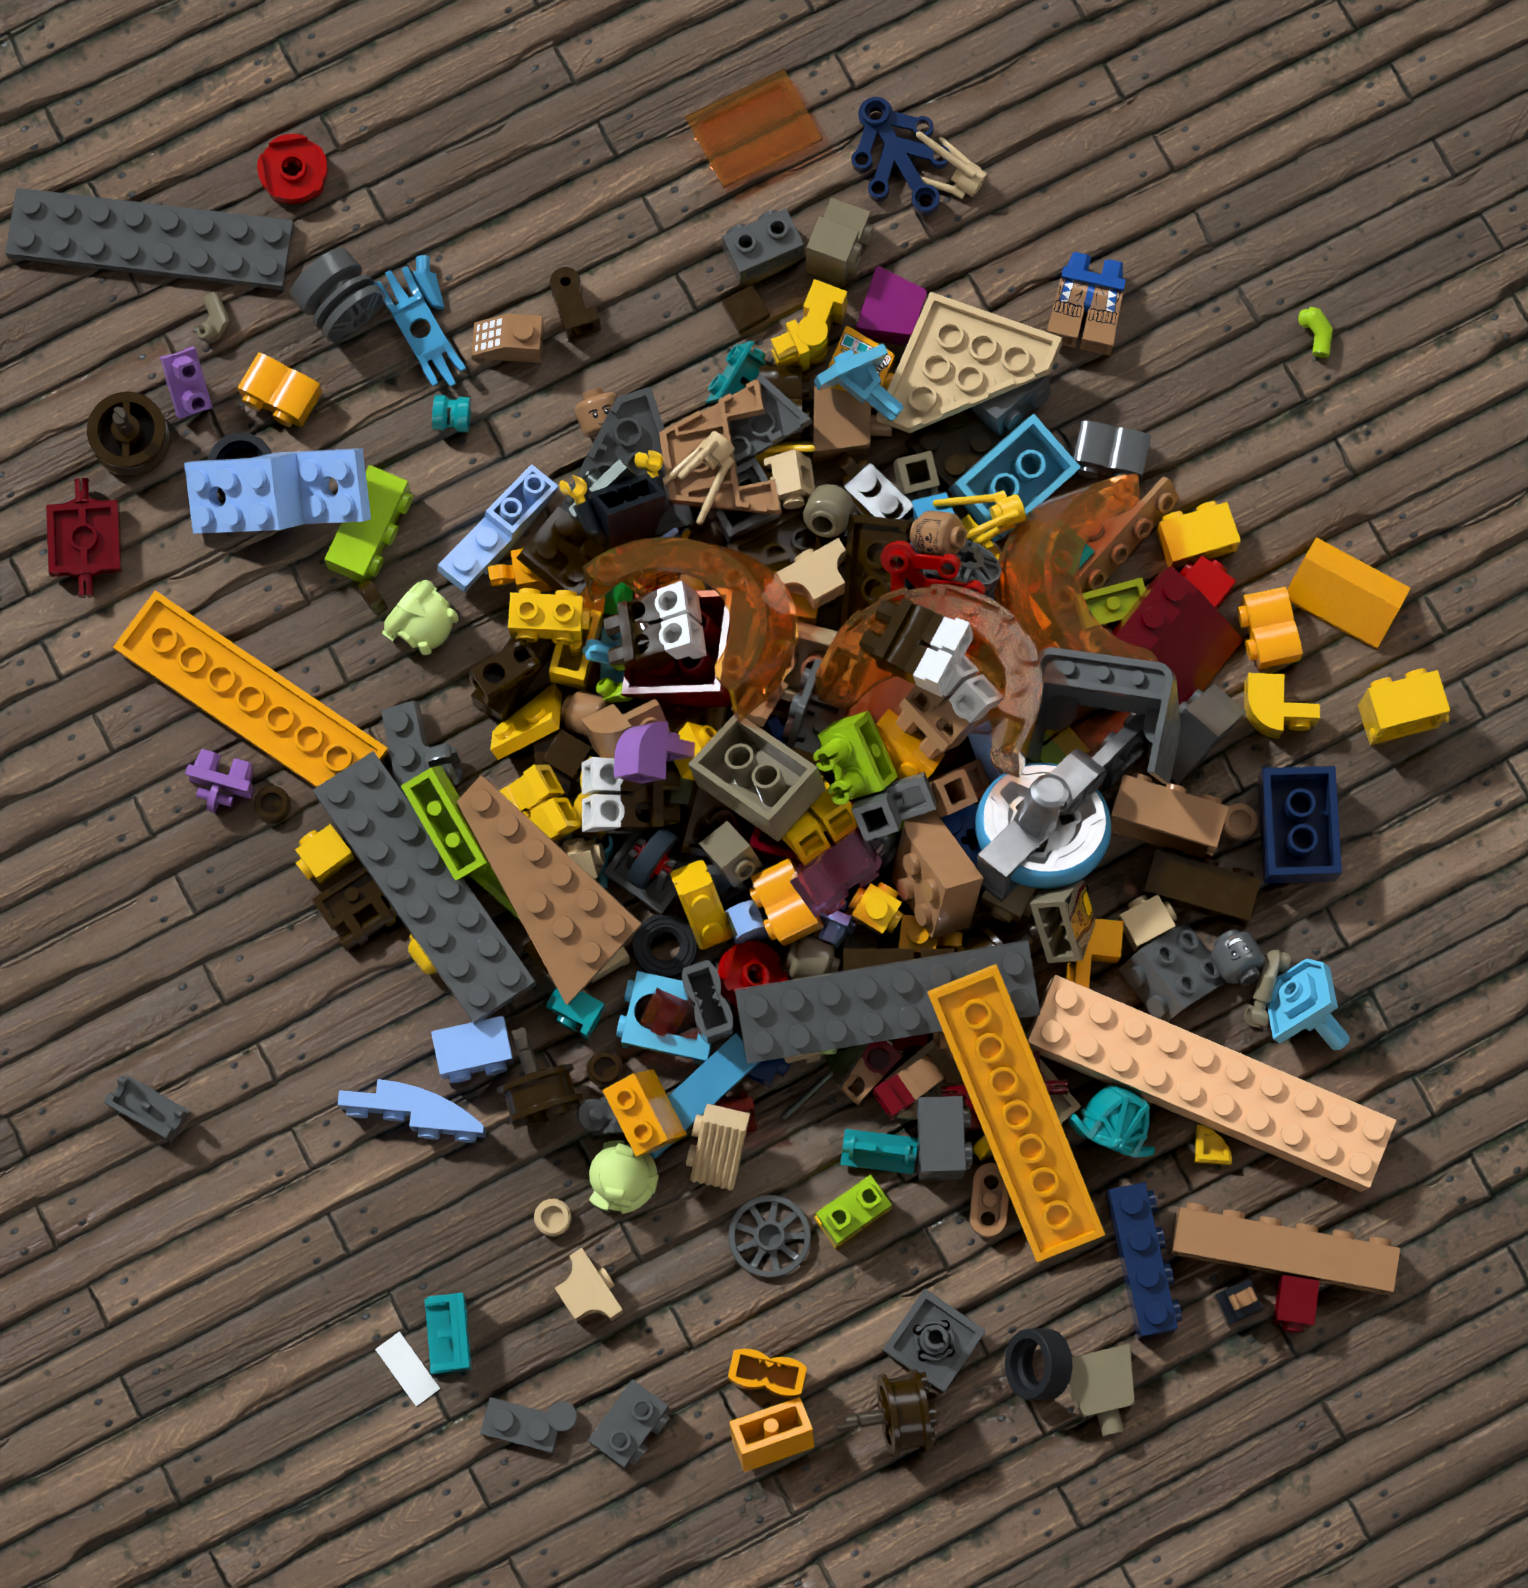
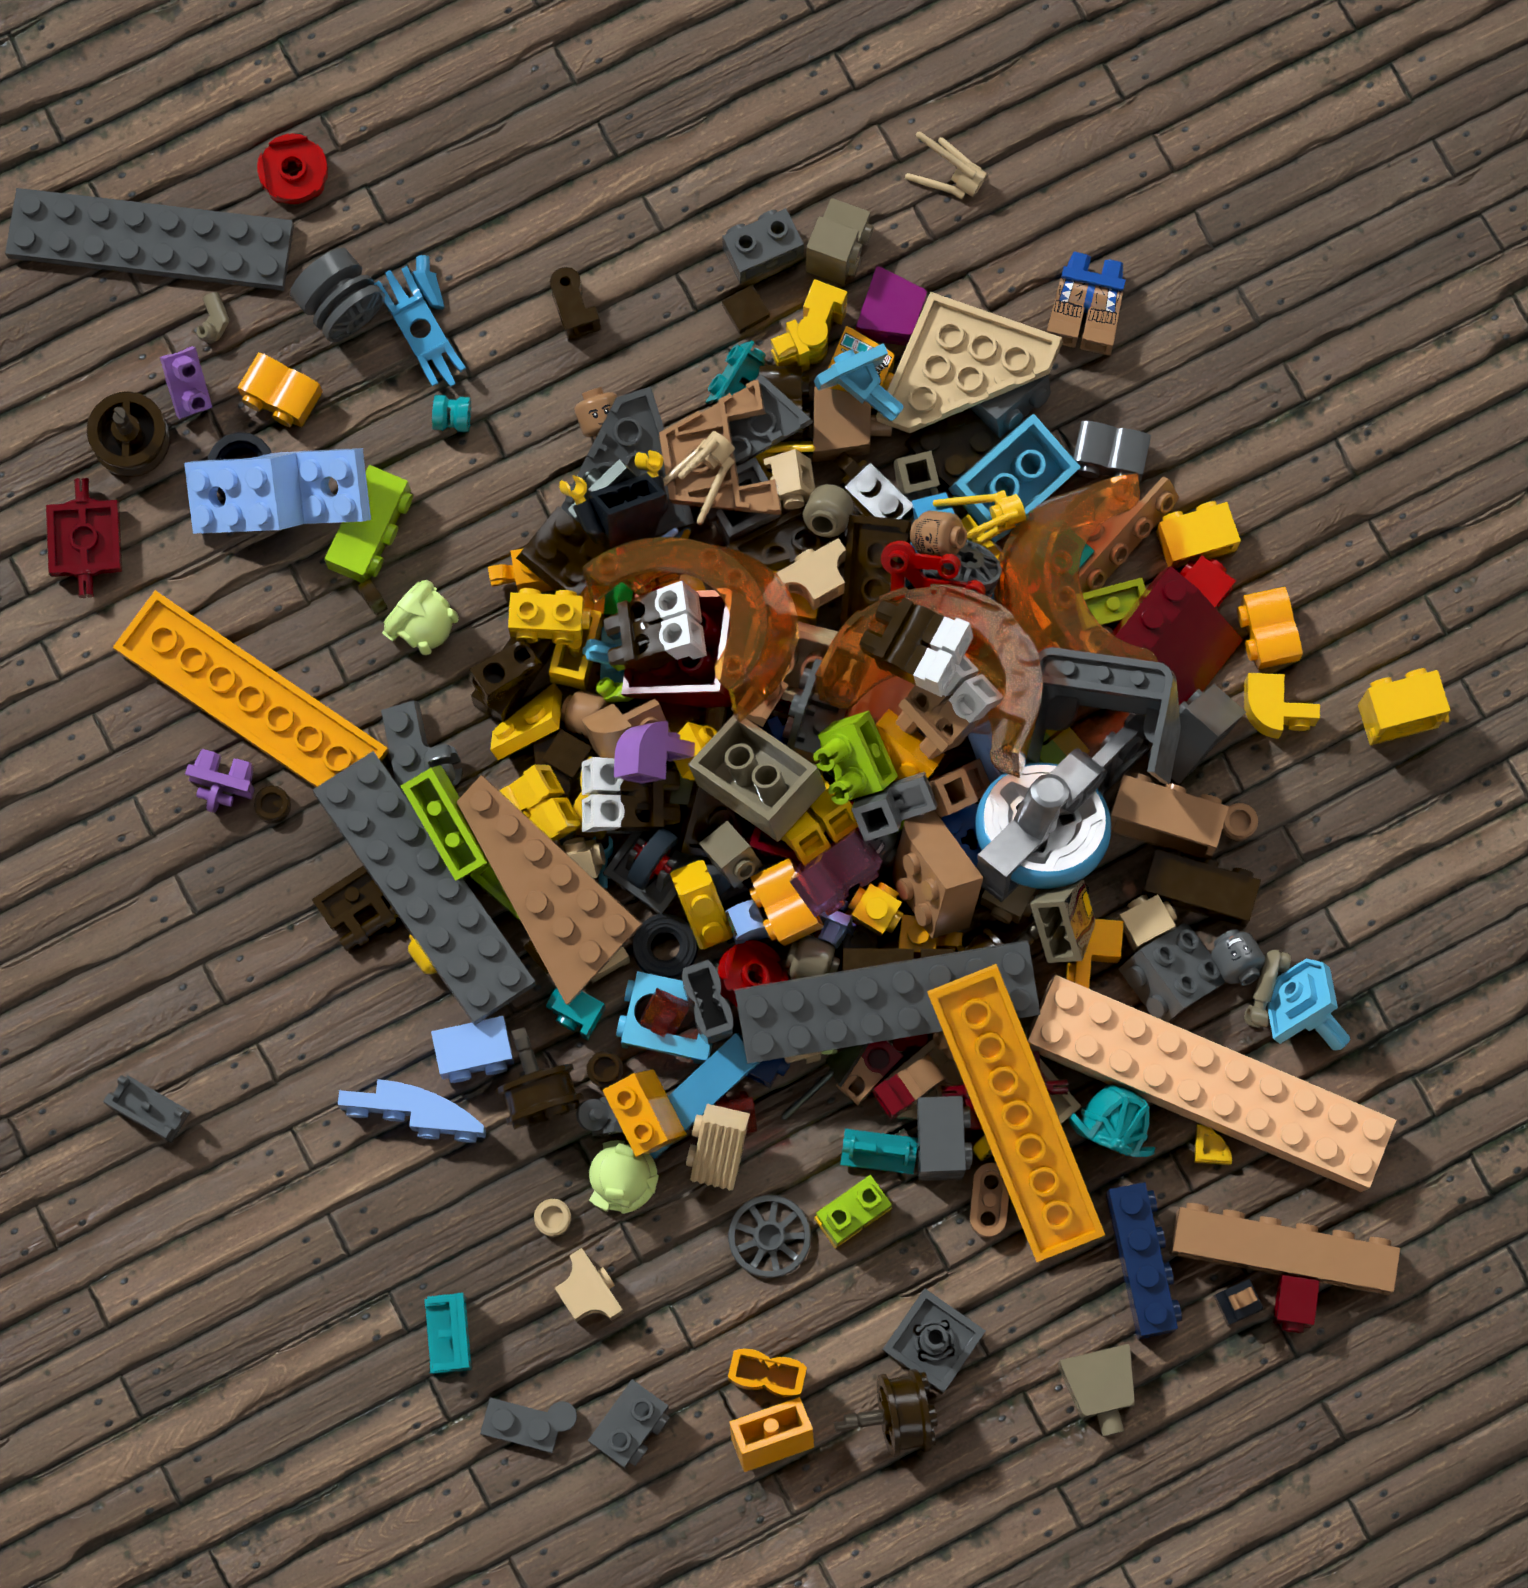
(323, 854): yellow brick -> none
(407, 1368): white sticker -> none
(499, 529): light blue slope -> none
(509, 338): medium nougat slope -> none
(753, 128): clear orange piece -> none
(896, 150): dark blue plant -> none
(1056, 1359): black tyre -> none
(1299, 824): dark blue brick -> none
(1320, 327): lime arm -> none
(1346, 593): light orange slope -> none

